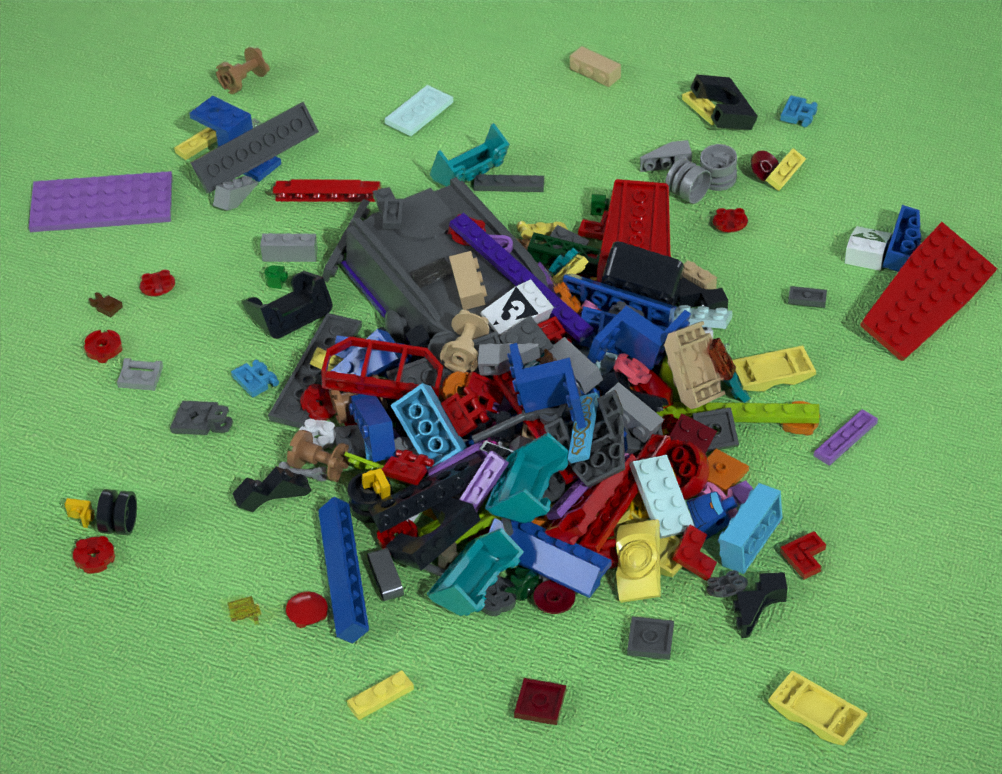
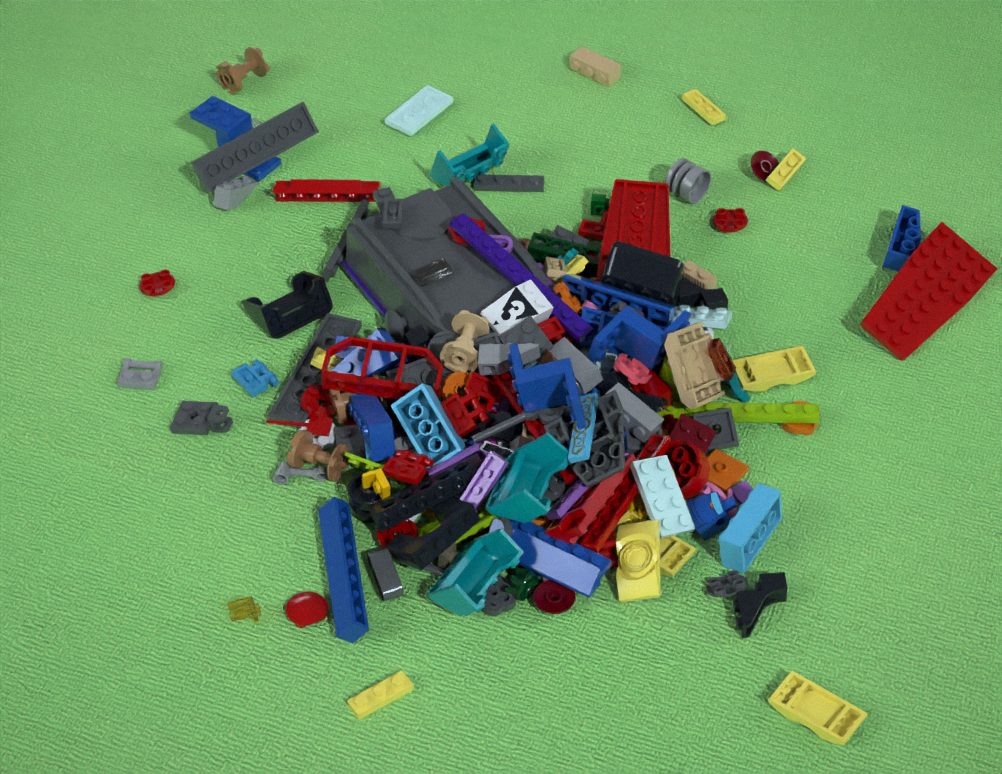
(80, 509): yellow bracket -> none
(86, 547): red plate -> none
(101, 201): medium lavender plate -> none
(102, 353): red plate -> none
(107, 305): reddish brown plate -> none
(116, 512): black wheel -> none
(196, 143): light yellow plate -> none
(275, 276): green plate -> none
(278, 484): black arch -> none
(289, 247): light grey brick -> none
(317, 425): none -> red piece
(468, 280): tan brick -> none
(527, 230): light yellow plate -> none
(540, 701): dark red plate -> none
(555, 268): none -> tan plate
(650, 638): dark grey plate -> none
(665, 156): light grey slope -> none
(690, 556): red plate -> none
(722, 164): light grey wheel -> none
(735, 111): black arch -> none
(794, 111): dark azure plate -> none
(801, 552): red plate -> none
(807, 296): dark grey plate -> none
(845, 437): medium lavender tile -> none
(867, 248): white slope -> none

